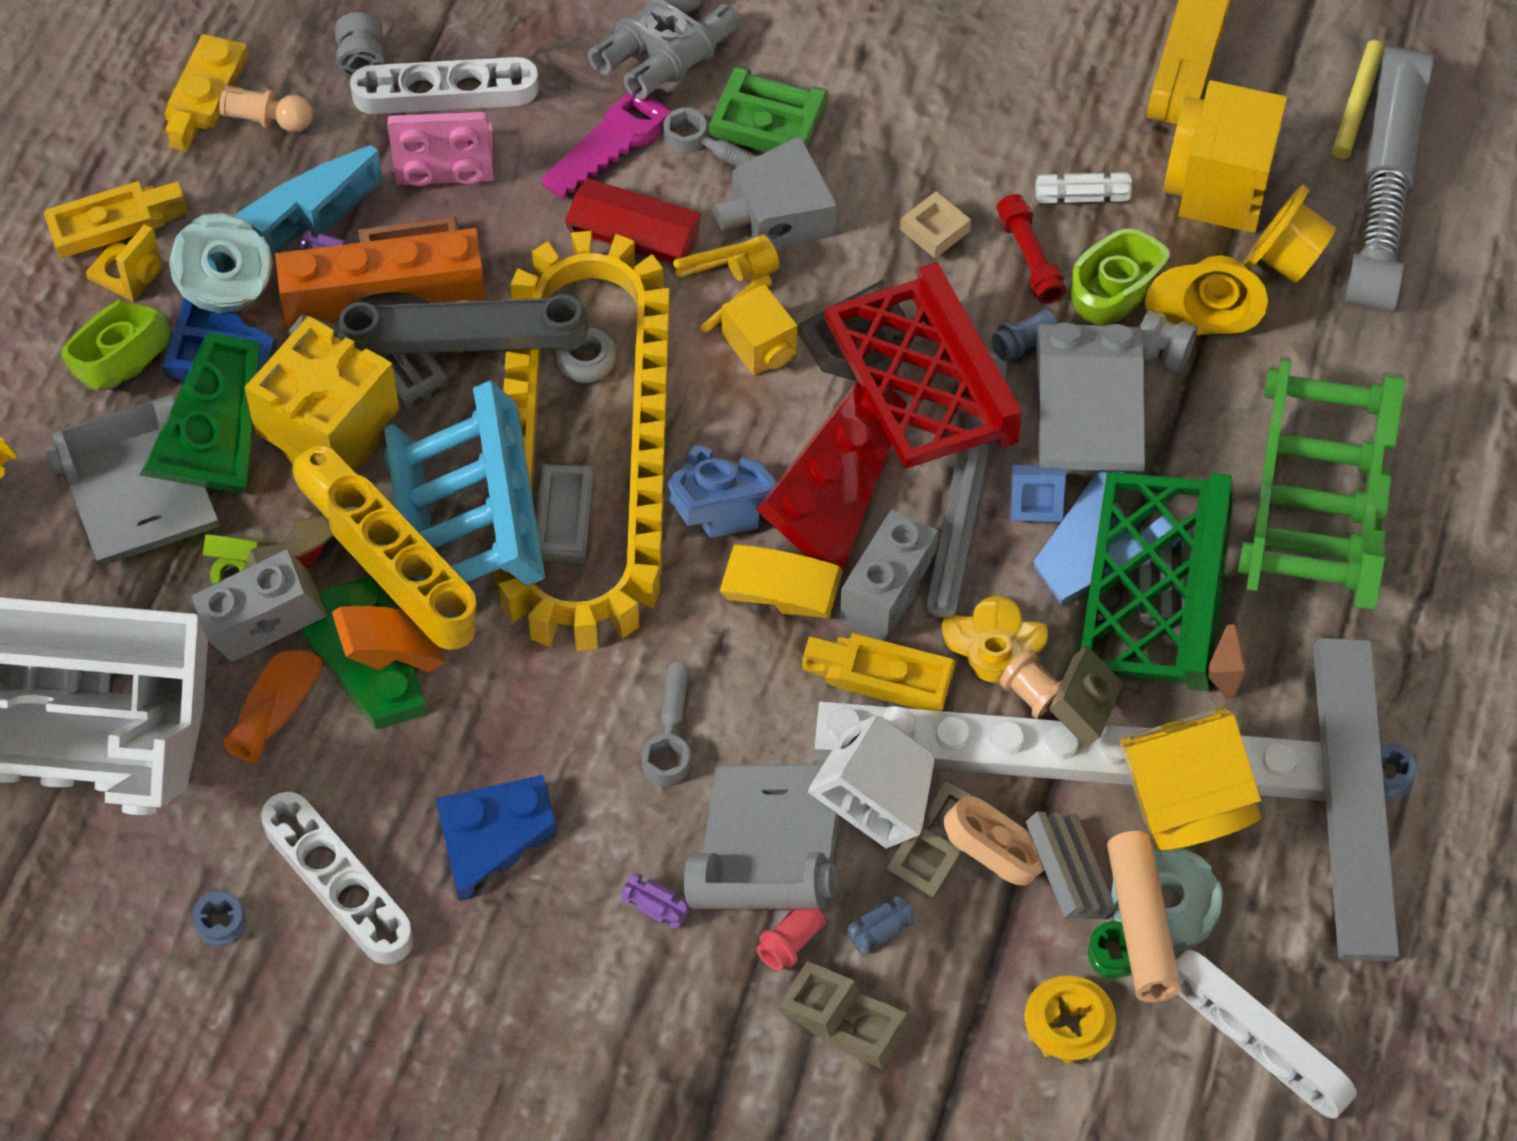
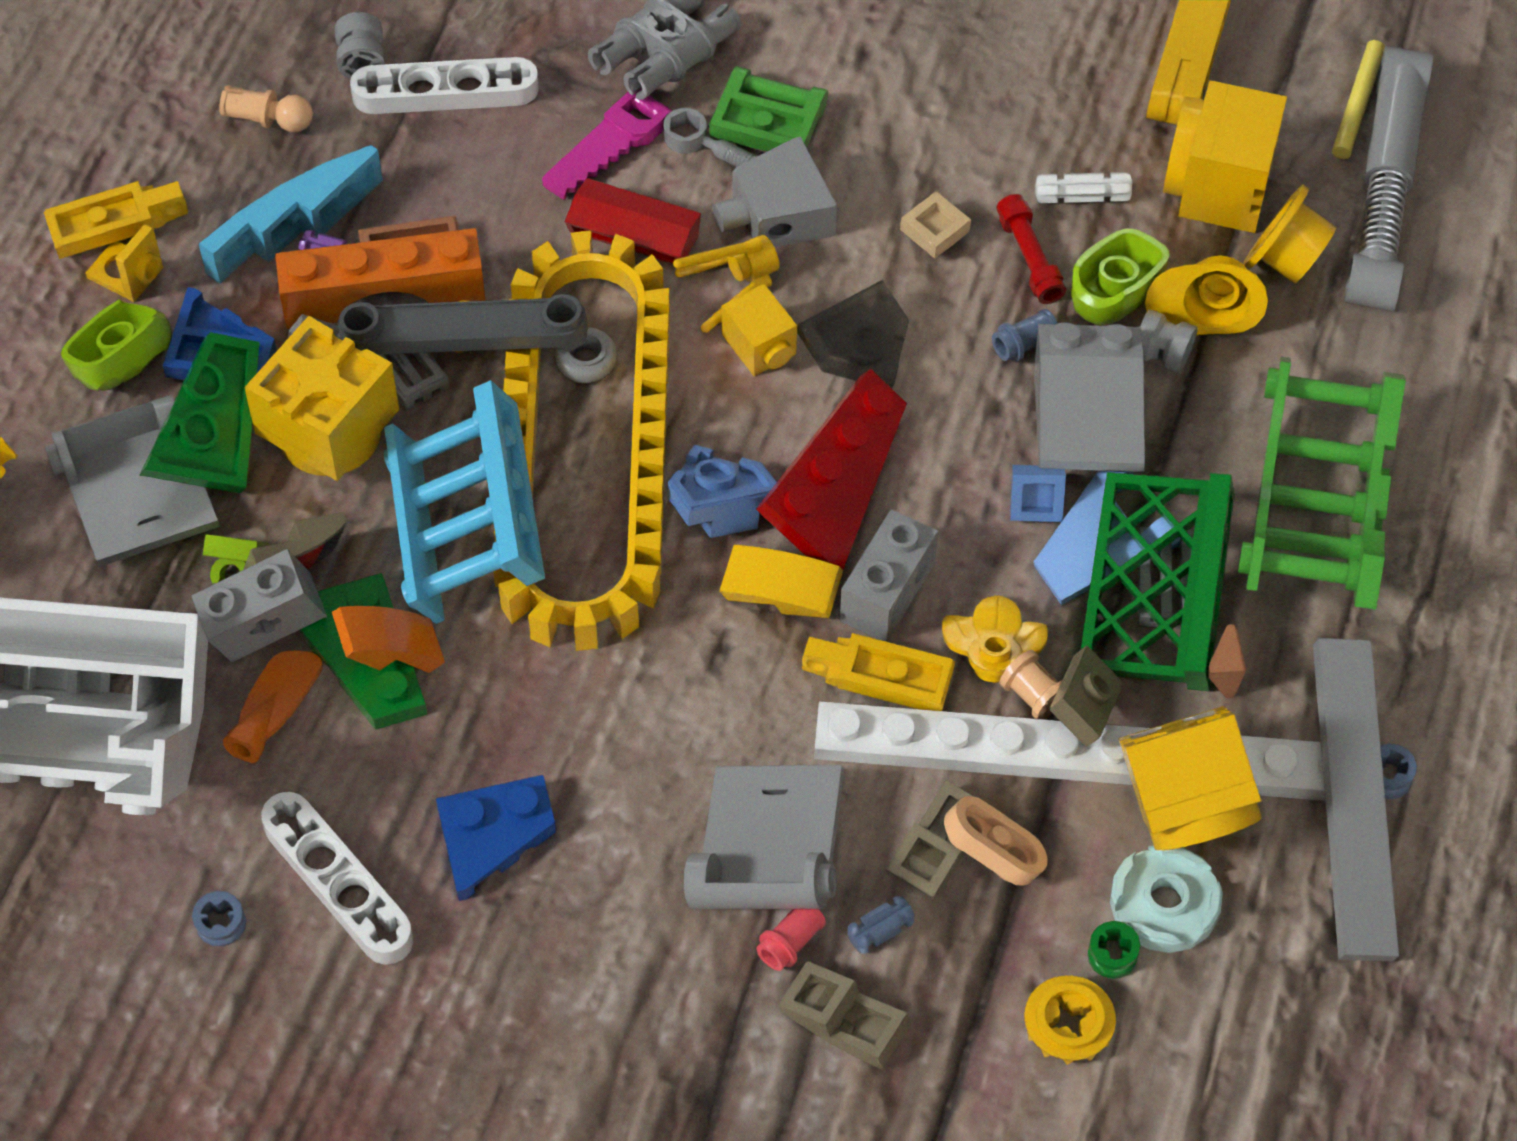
(199, 89): yellow hinge -> none
(210, 288): light aqua tile -> none
(376, 520): yellow piece -> none
(441, 148): bright pink bracket -> none
(565, 512): light grey tile -> none
(655, 901): medium lavender piece -> none
(671, 717): light grey piece -> none
(878, 778): white torso -> none
(959, 522): light grey axle -> none
(965, 360): red fence -> none
(1070, 866): light grey tile -> none
(1143, 917): light nougat piece -> none
(1264, 1035): white beam -> none

